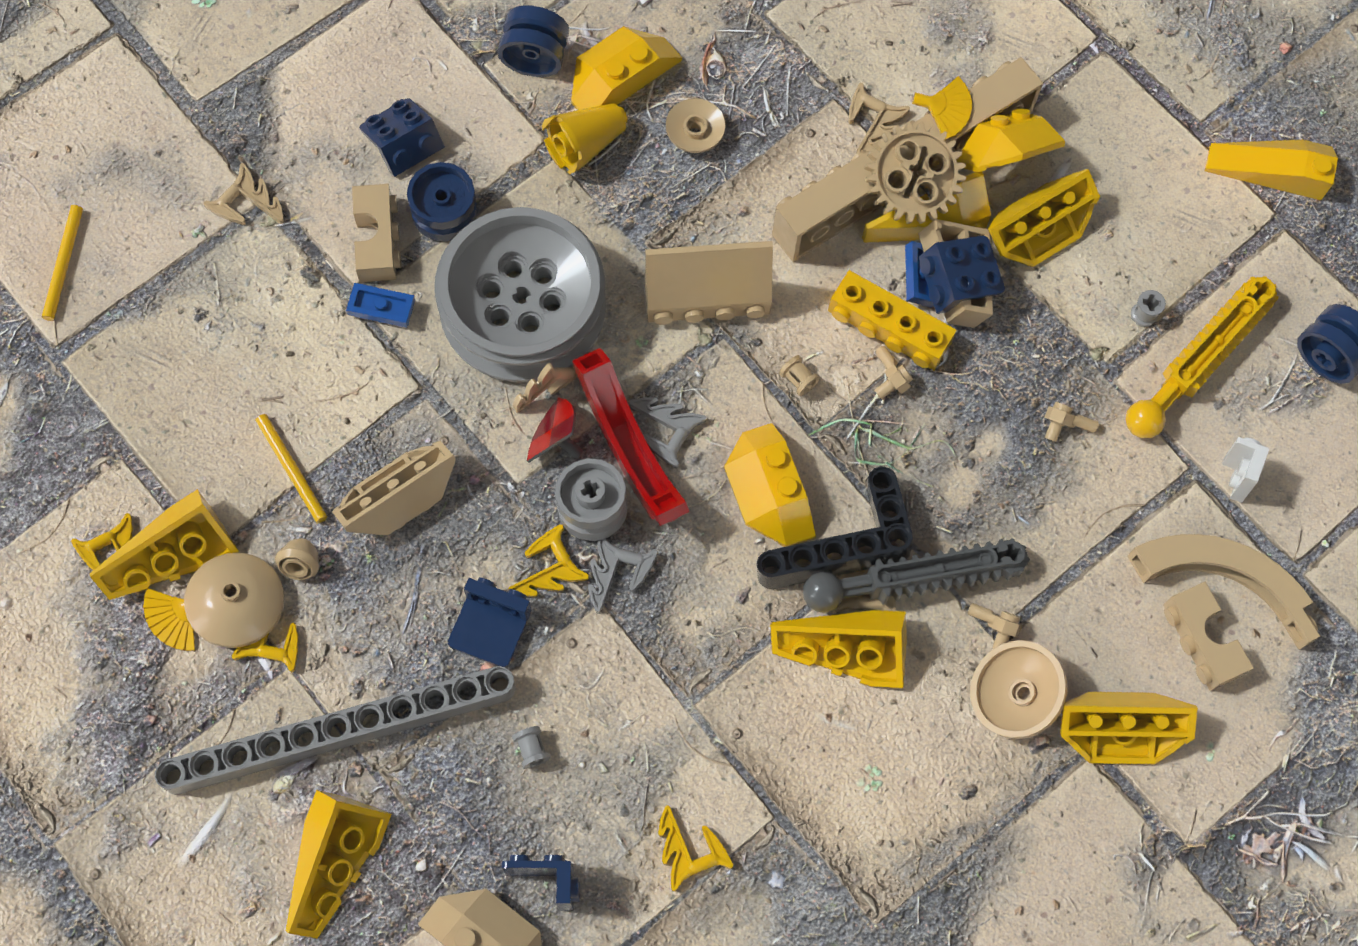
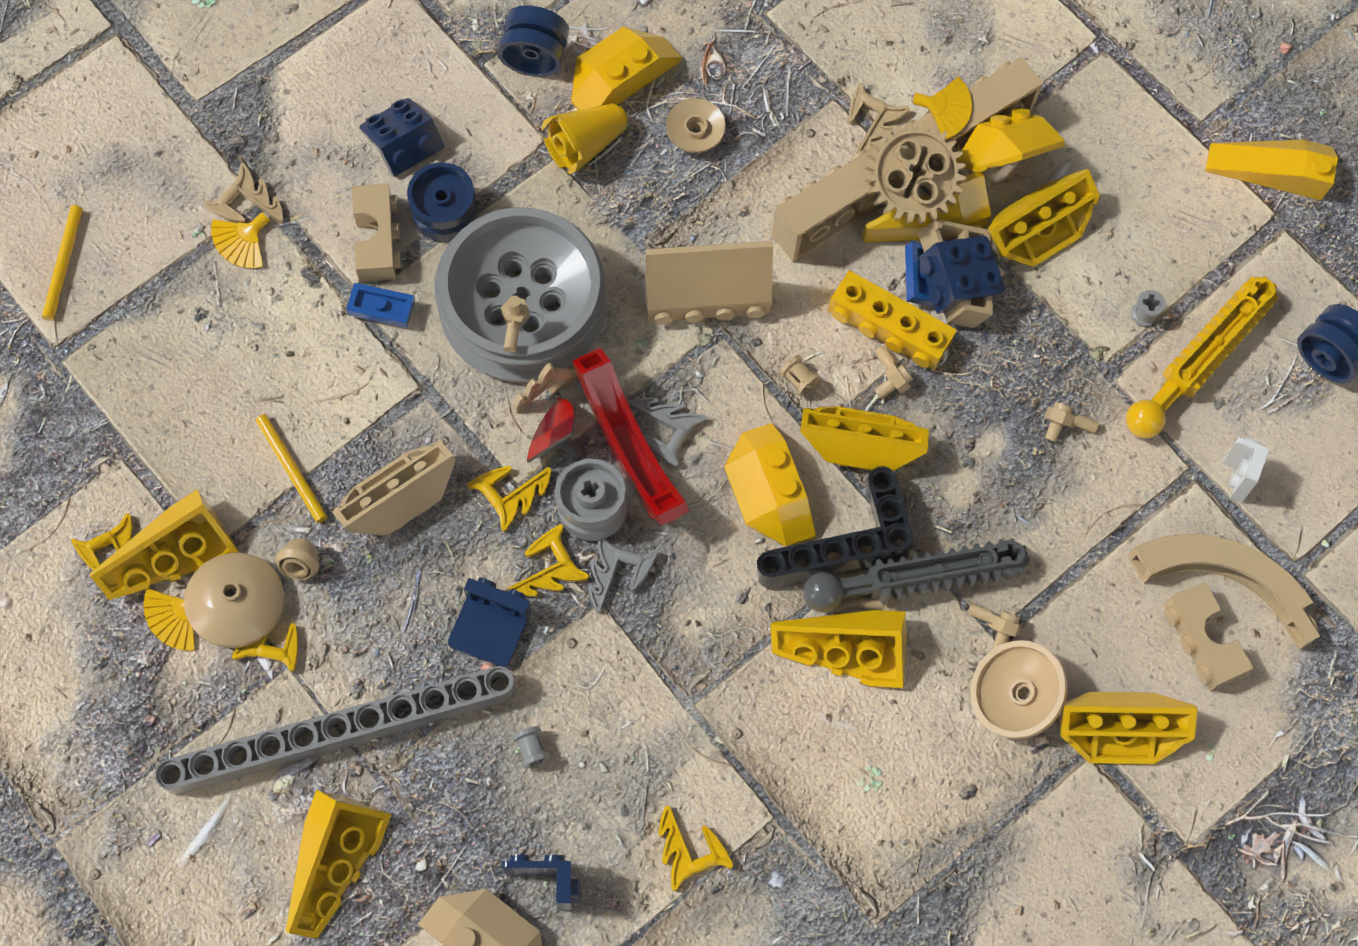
(239, 241): none -> yellow hand
(508, 506): none -> yellow piece
(515, 314): none -> tan piece
(863, 437): none -> yellow wedge

